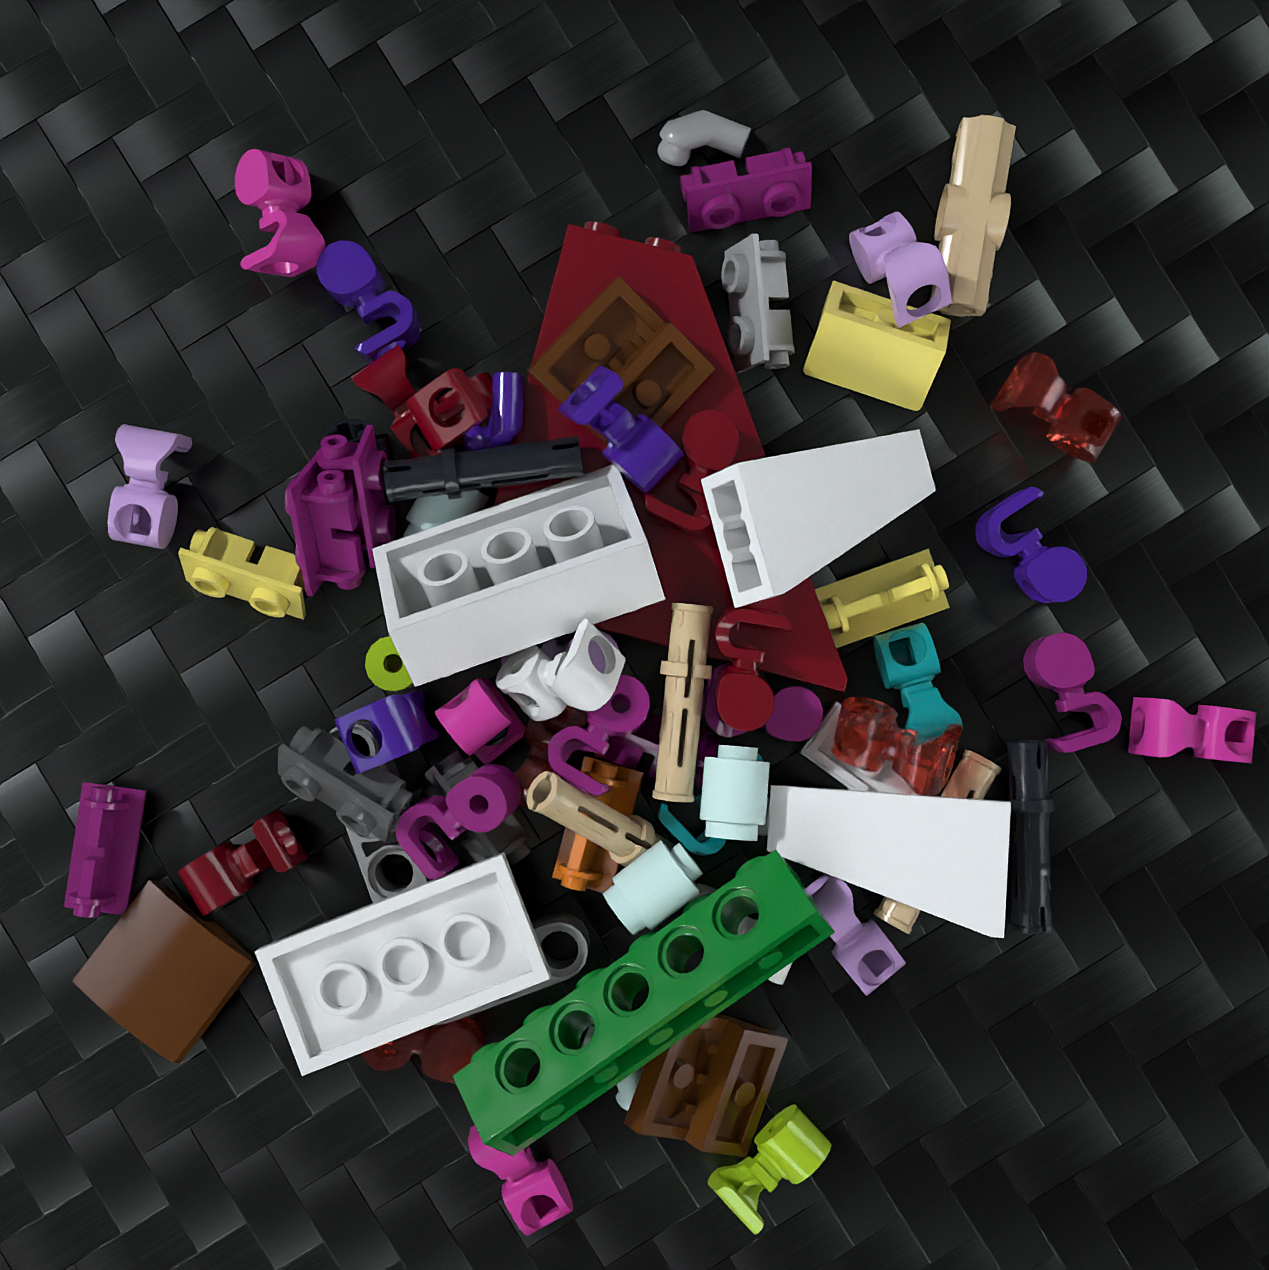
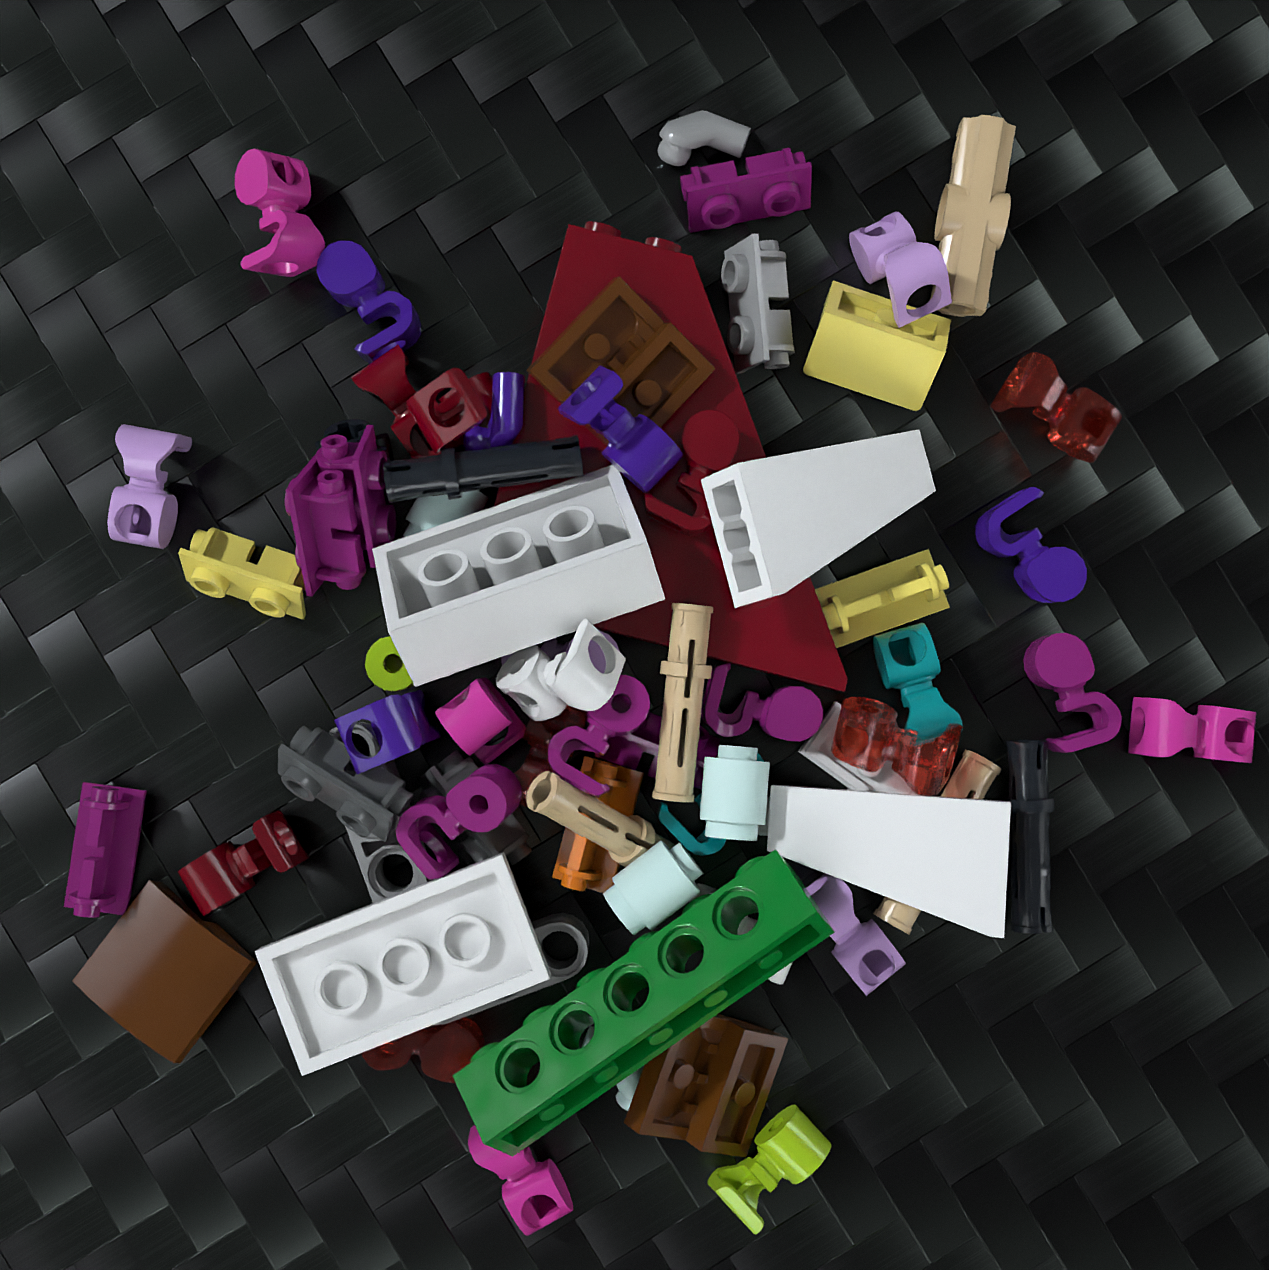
(740, 690): dark red leg -> none

